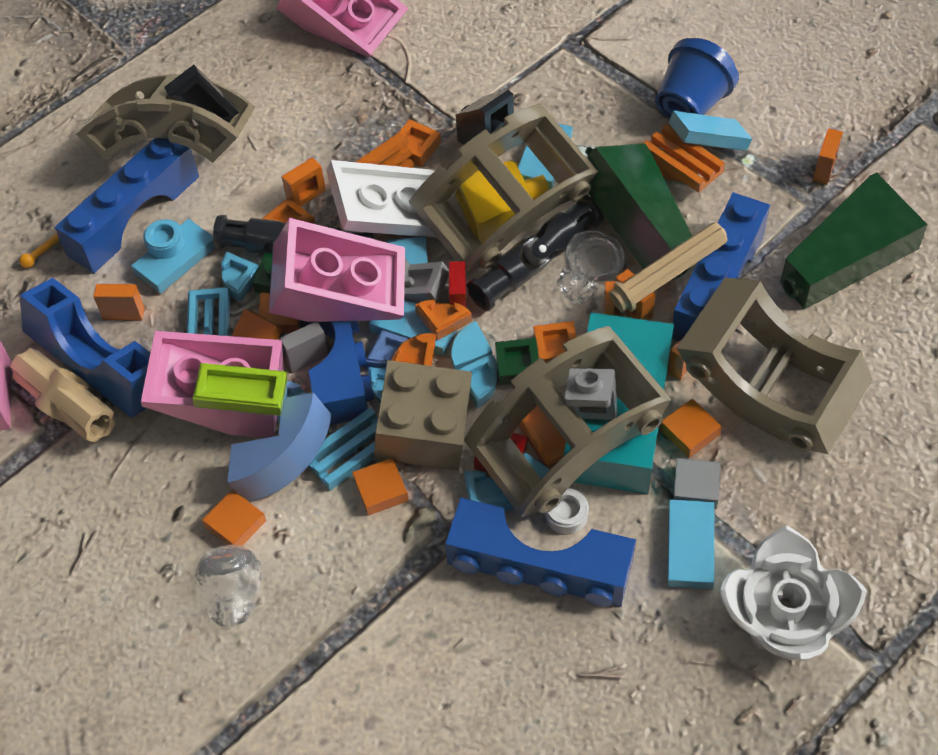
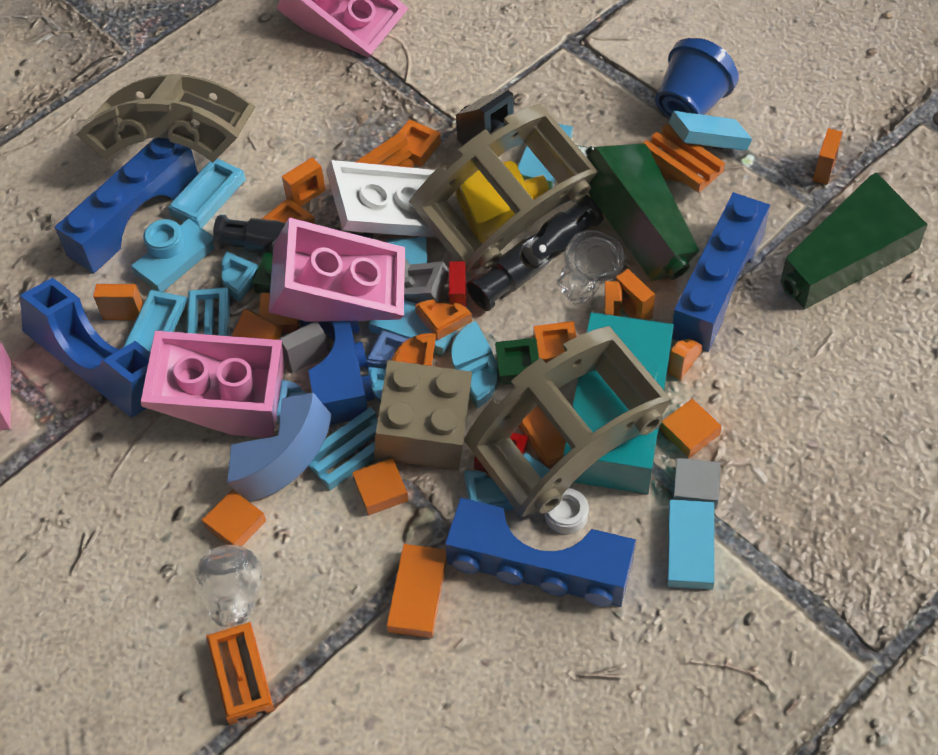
(27, 260): light orange hinge -> none
(62, 395): tan piece -> none
(158, 313): none -> medium azure tile
(198, 90): black tile -> none
(207, 192): none -> medium azure tile
(240, 389): lime tile -> none
(249, 707): none -> orange tile
(417, 591): none -> orange tile
(592, 393): light grey bracket -> none
(667, 267): tan axle -> none
(751, 306): dark tan window -> none
(790, 569): white brick -> none

